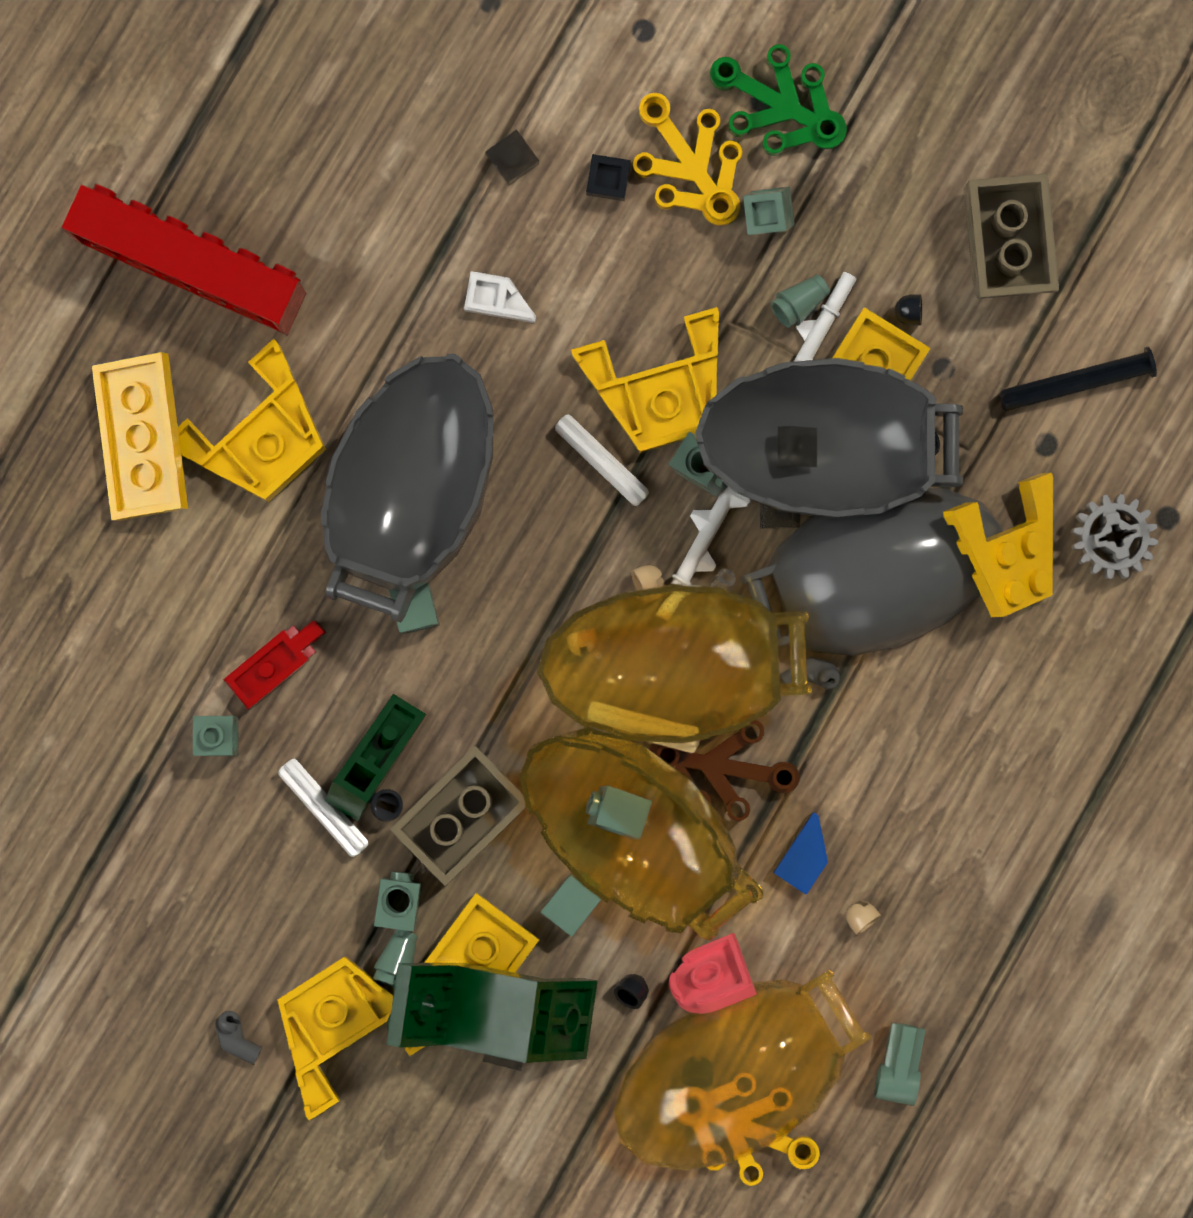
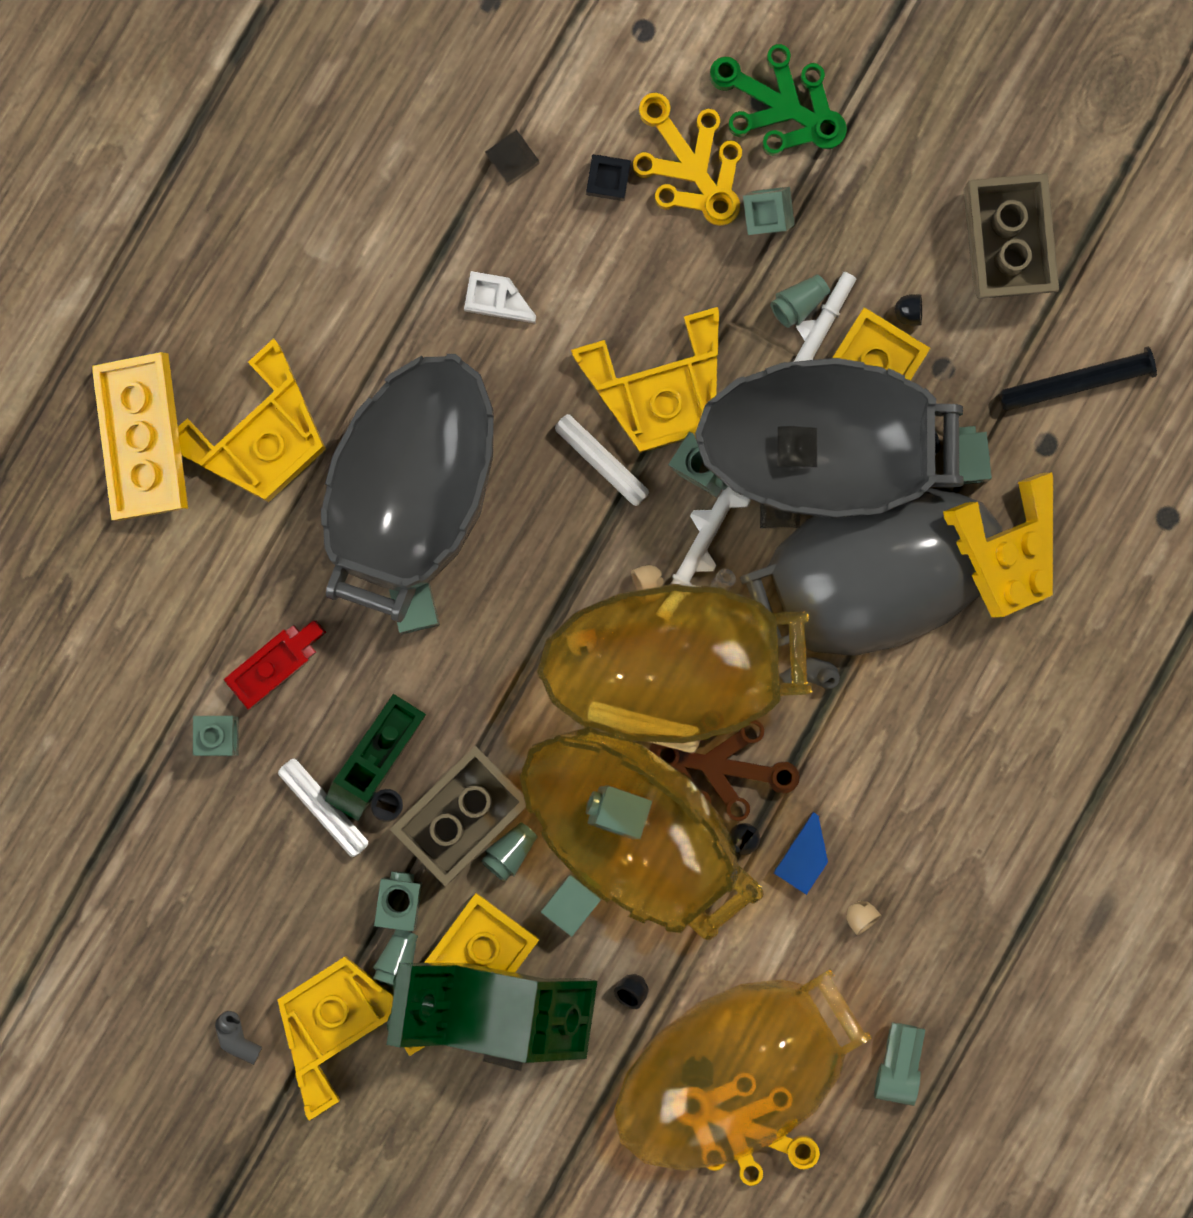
(184, 259): red brick -> none
(509, 852): none -> sand green cone
(712, 977): coral tile -> none
(752, 843): none -> black hinge
(974, 456): none -> sand green brick
(1110, 520): light grey gear -> none

